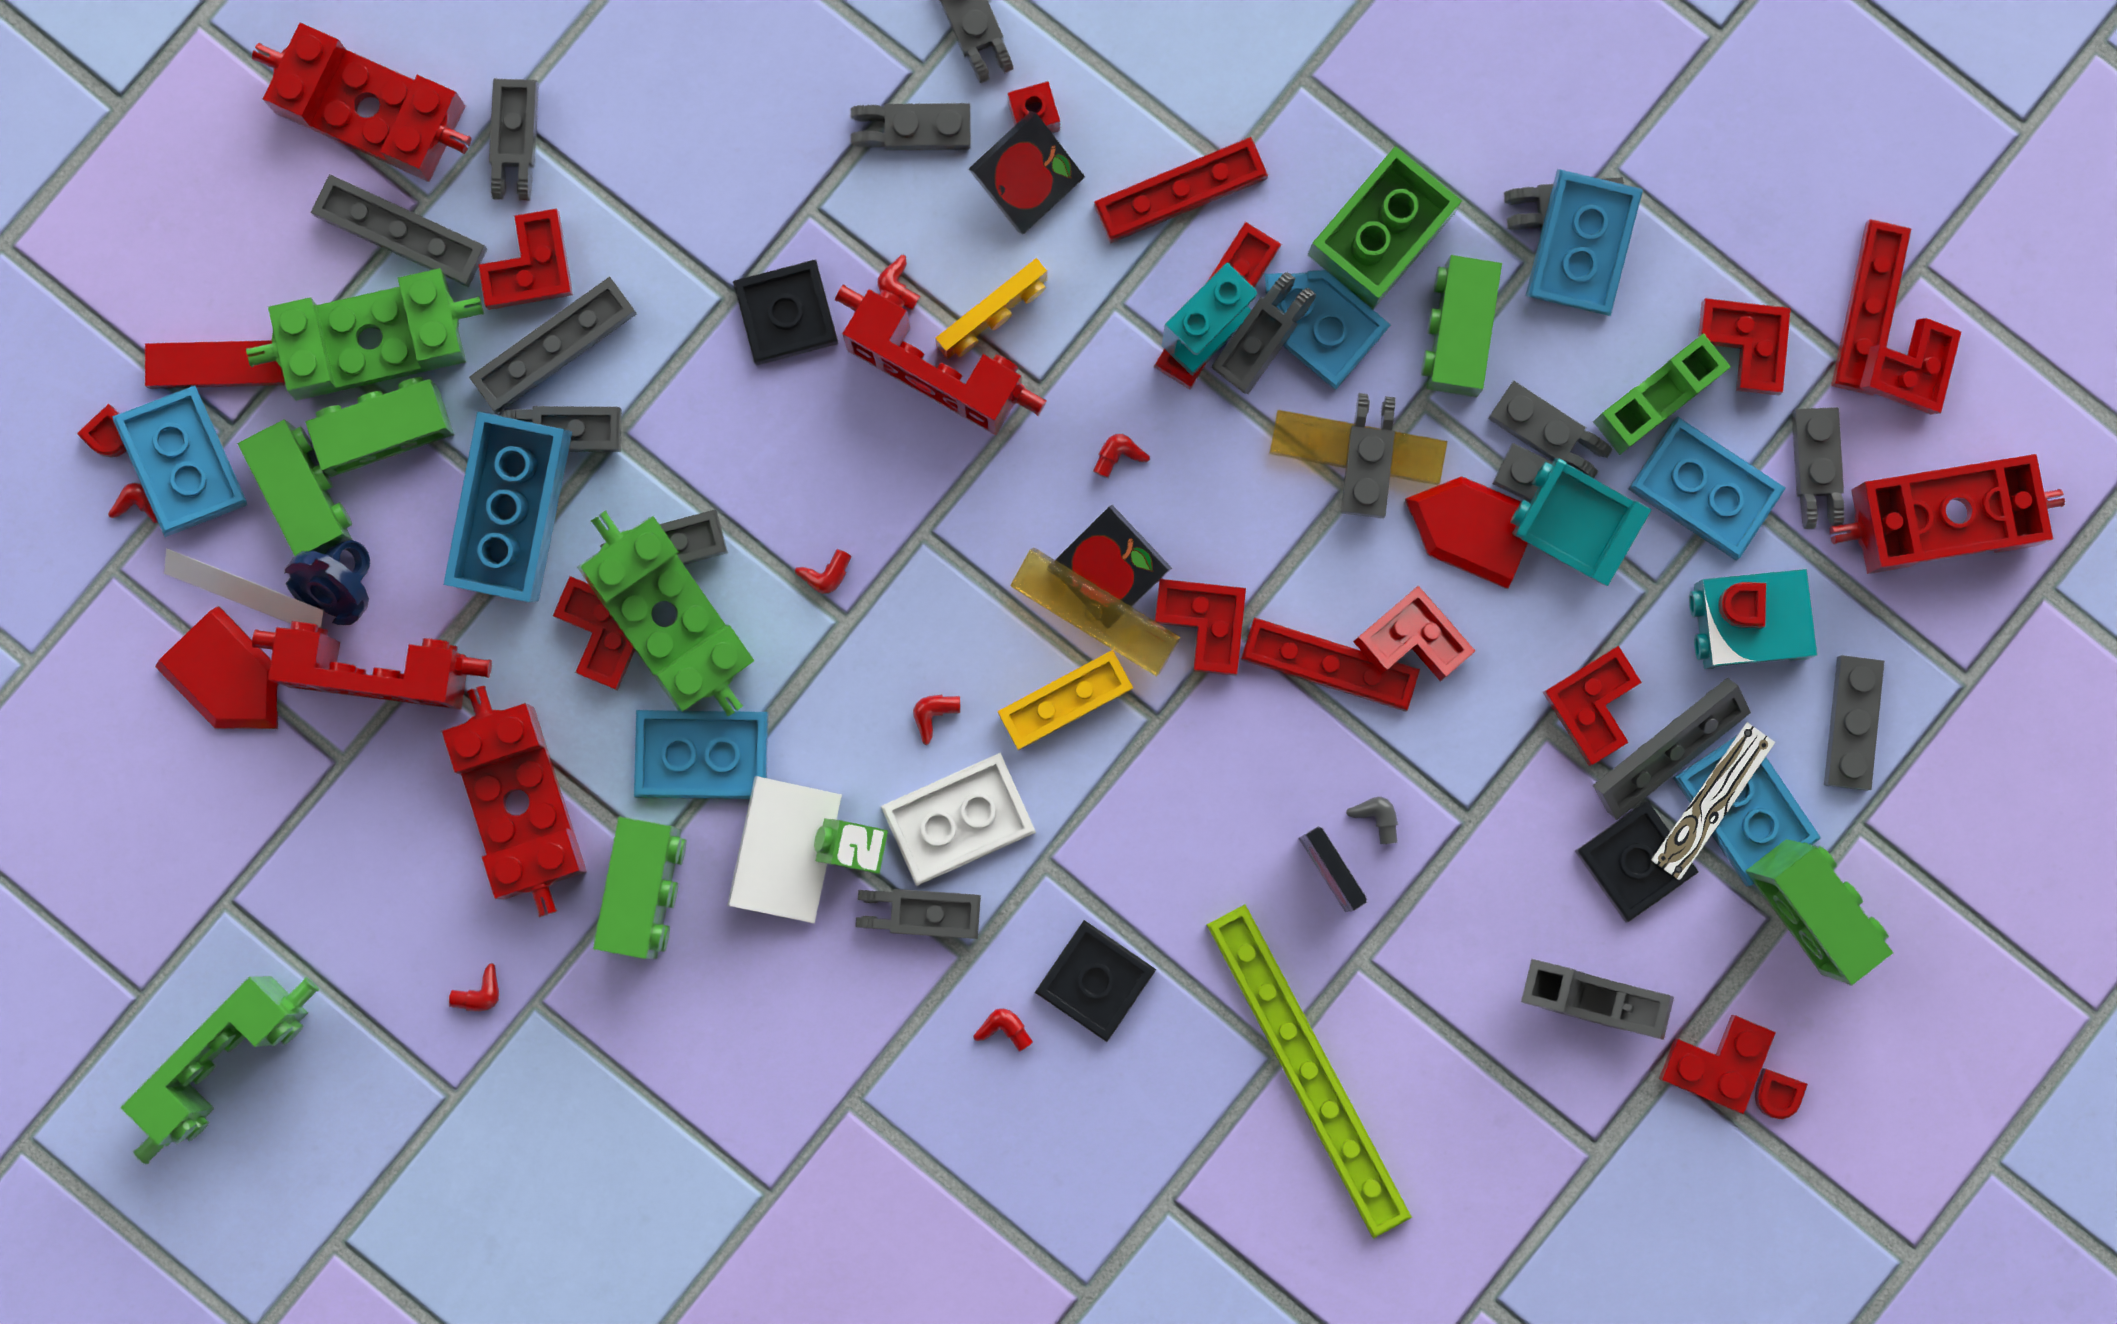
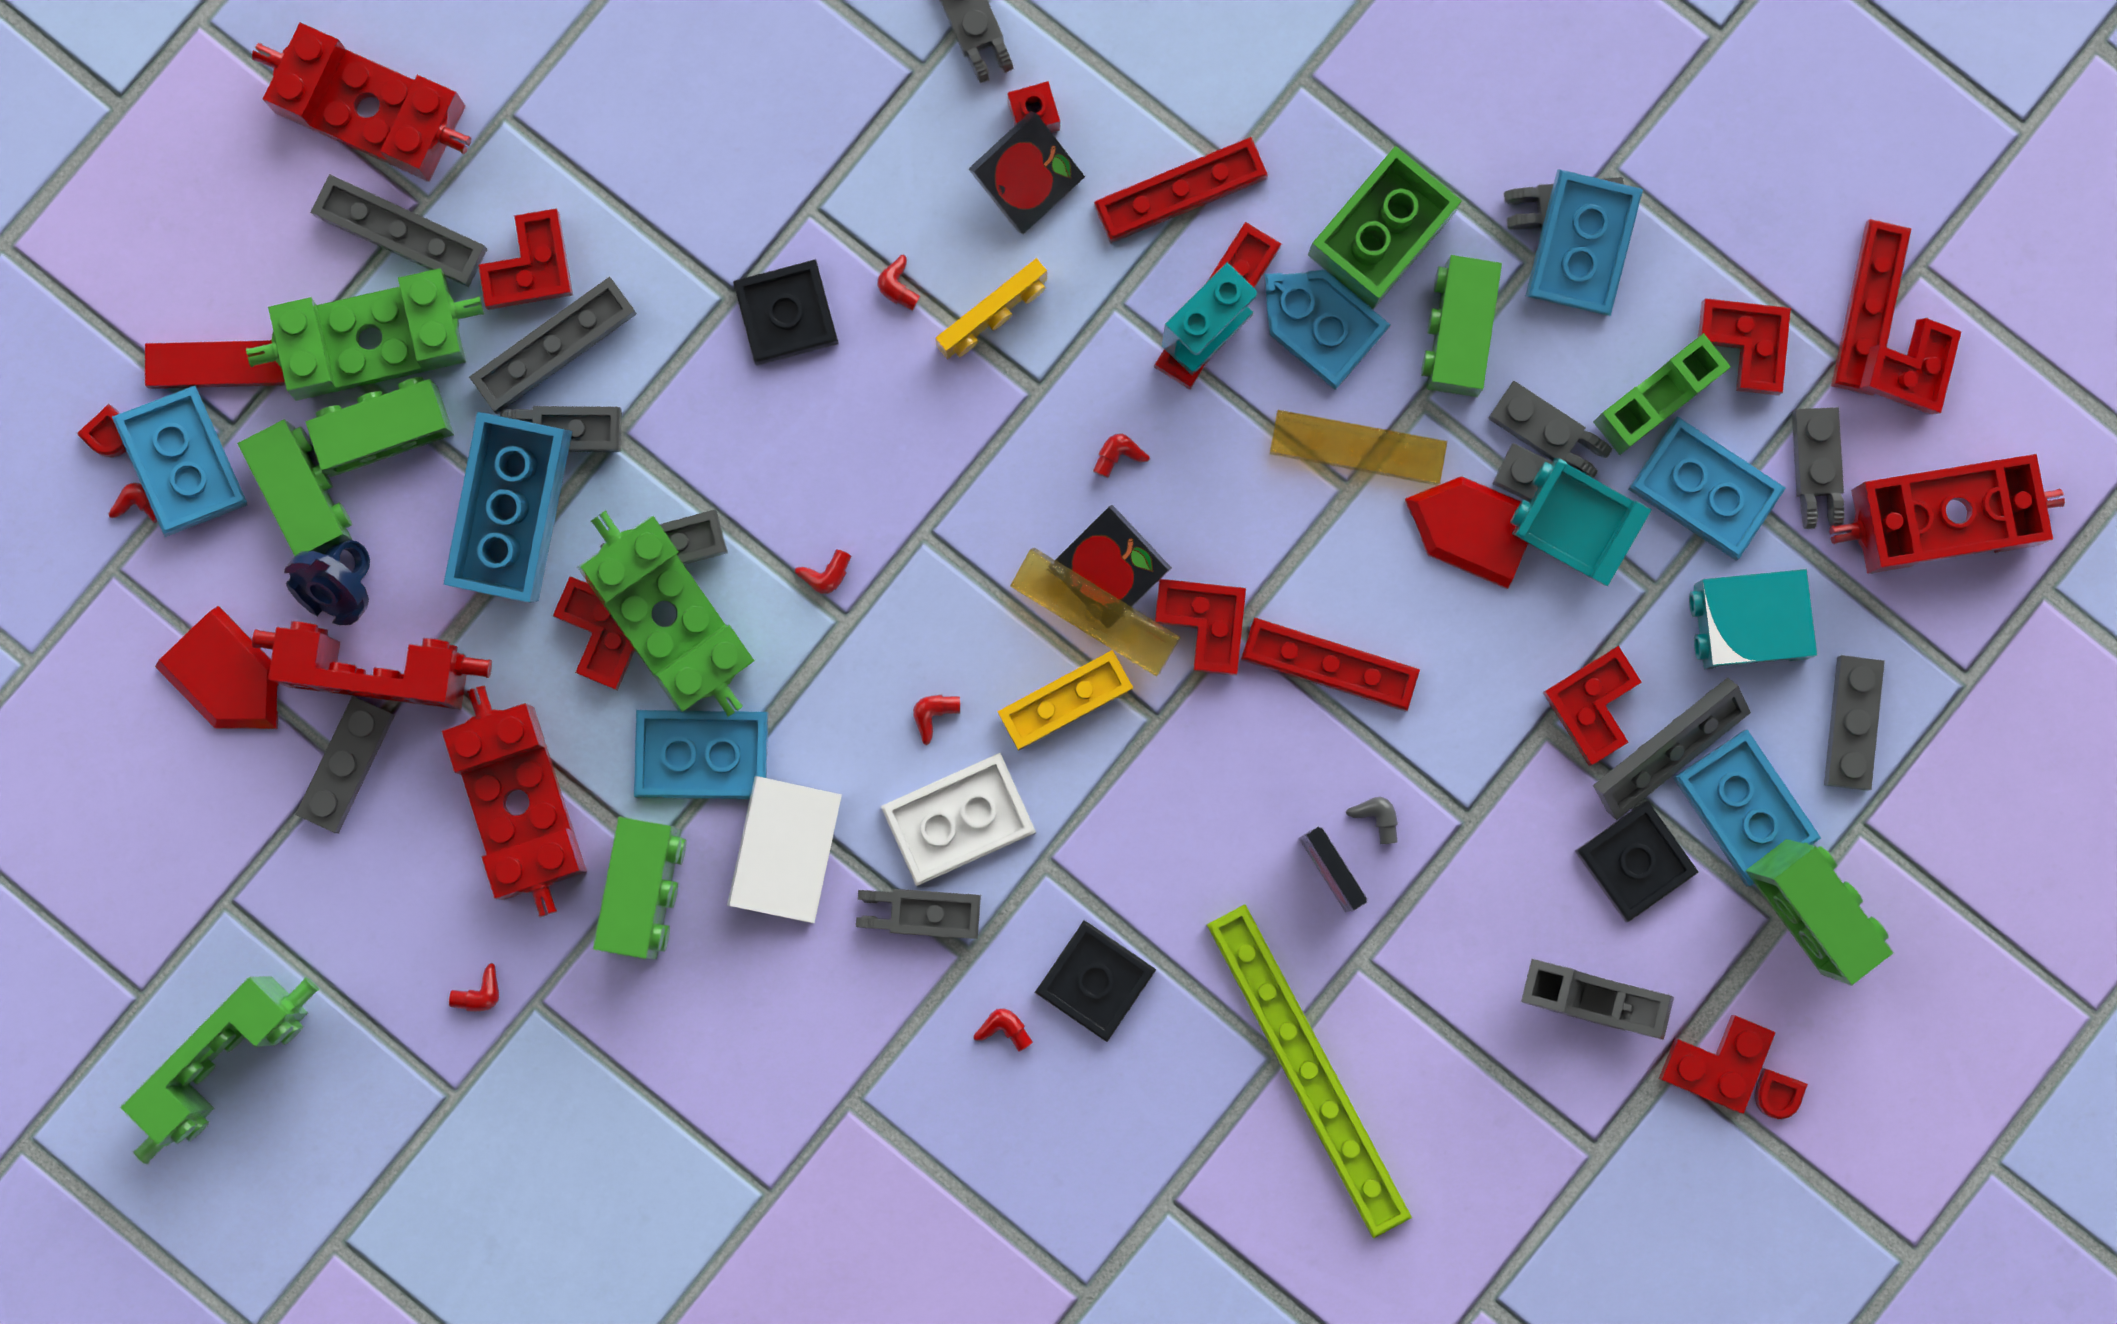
(240, 590): white sticker -> none
(345, 764): none -> dark grey plate
(513, 134): dark grey hinge -> none
(850, 845): brick -> none
(878, 336): red brick -> none
(915, 126): dark grey hinge -> none
(1262, 335): dark grey hinge -> none
(1368, 461): dark grey hinge -> none
(1417, 626): plate -> none
(1713, 801): sticker -> none
(1744, 605): red tile -> none

